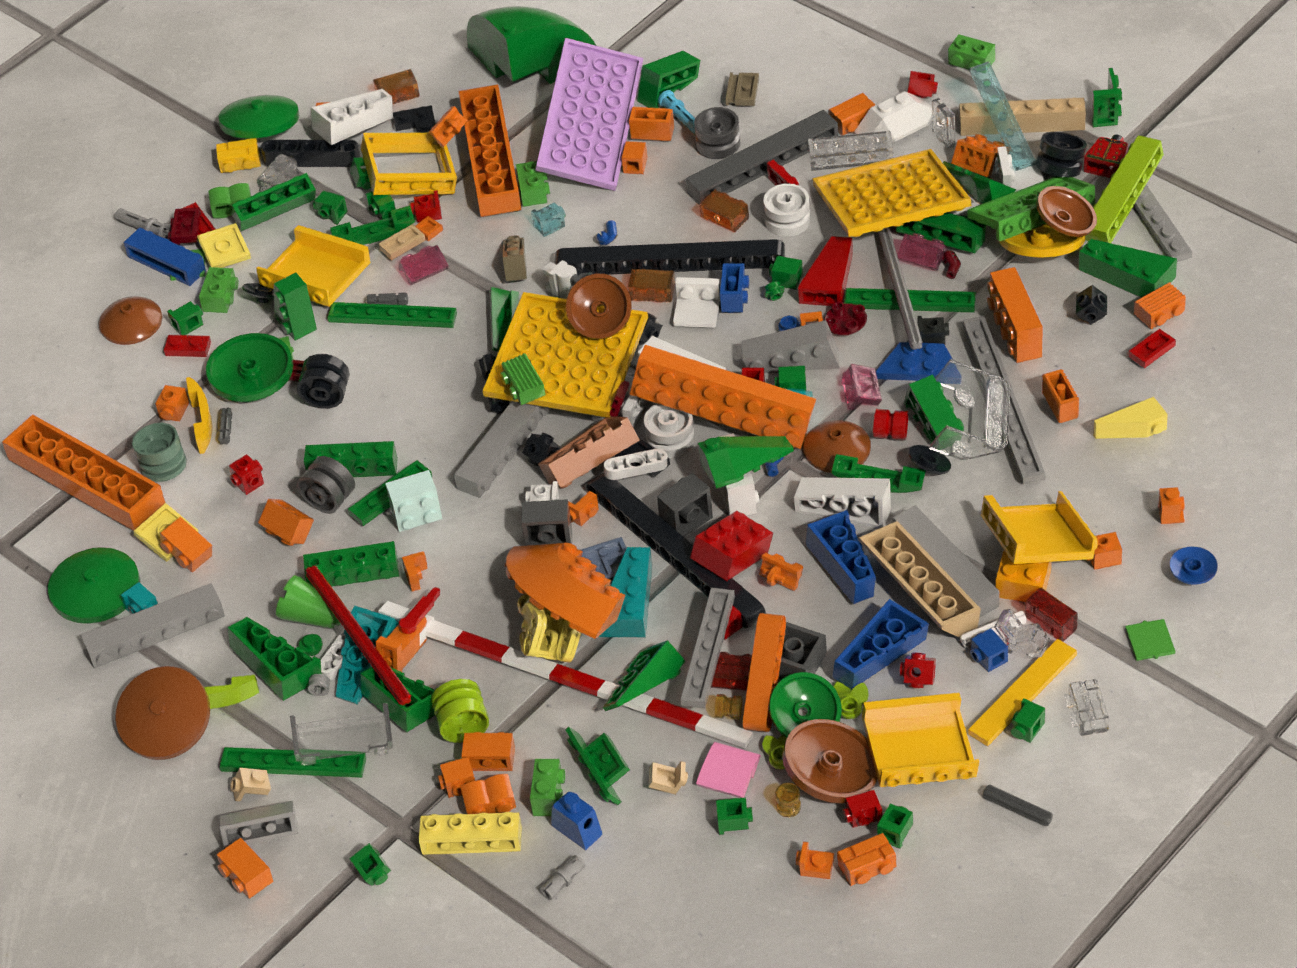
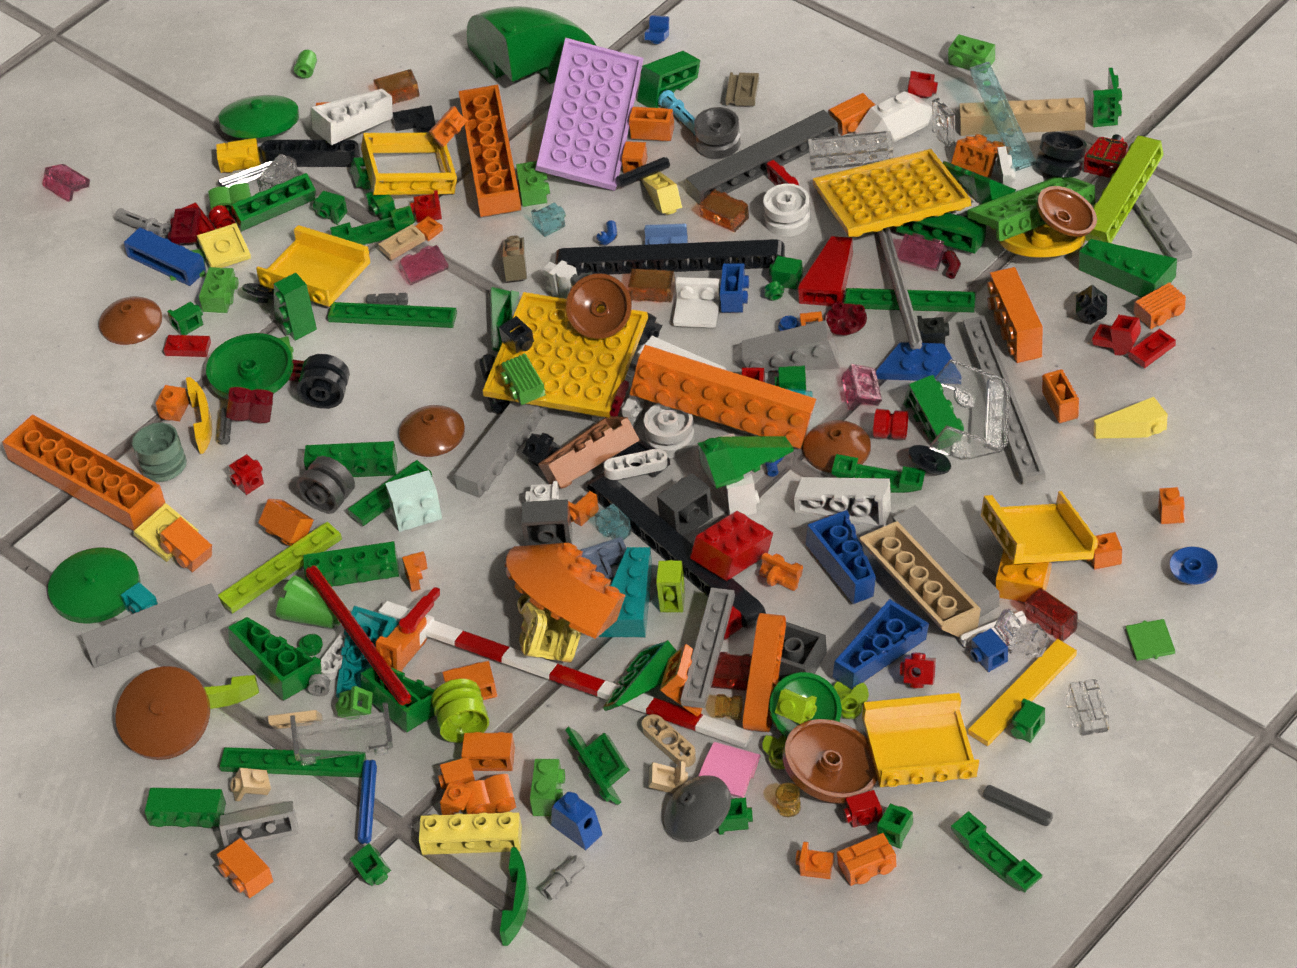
(64, 181): none -> clear pink bracket
(185, 807): none -> green brick
(220, 217): none -> red wheel
(244, 176): none -> axle
(249, 405): none -> dark red brick
(278, 567): none -> lime plate
(283, 720): none -> tan tile
(305, 64): none -> bright green brick
(348, 702): none -> bright green brick
(367, 801): none -> blue axle
(431, 430): none -> dark orange dish
(454, 799): none -> orange bracket
(479, 673): none -> orange brick
(513, 920): none -> green slope
(518, 339): none -> black brick
(613, 523): none -> clear light blue brick
(643, 172): none -> black axle
(658, 29): none -> blue bracket
(663, 193): none -> light yellow slope
(666, 234): none -> medium blue bracket
(666, 730): none -> tan beam
(671, 586): none -> lime brick
(676, 676): none -> orange bracket
(697, 808): none -> dark grey dish
(796, 706): none -> lime bracket
(993, 855): none -> green slope
(1120, 335): none -> red brick

